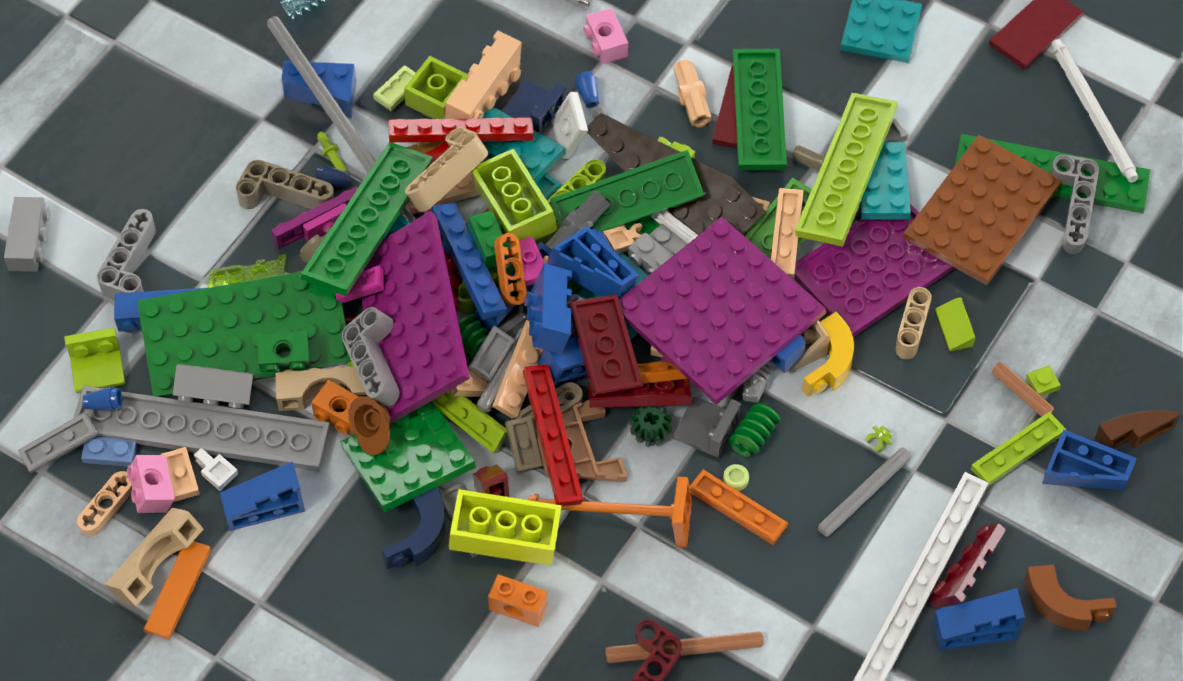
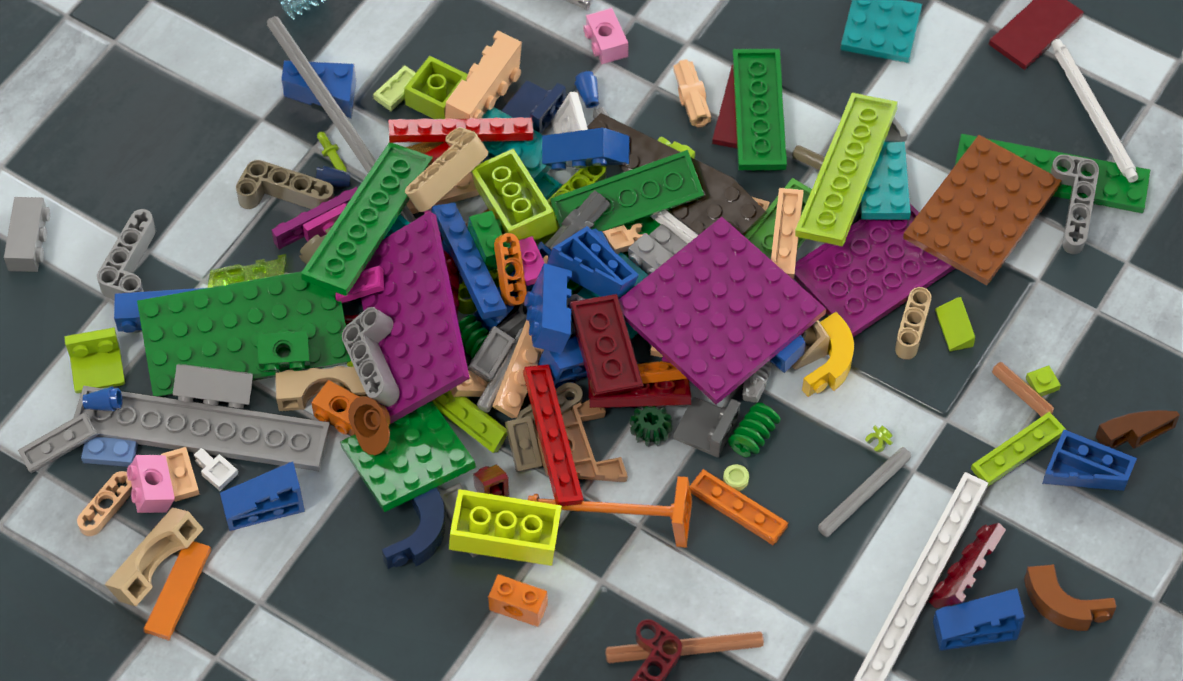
(585, 149): none -> blue wedge

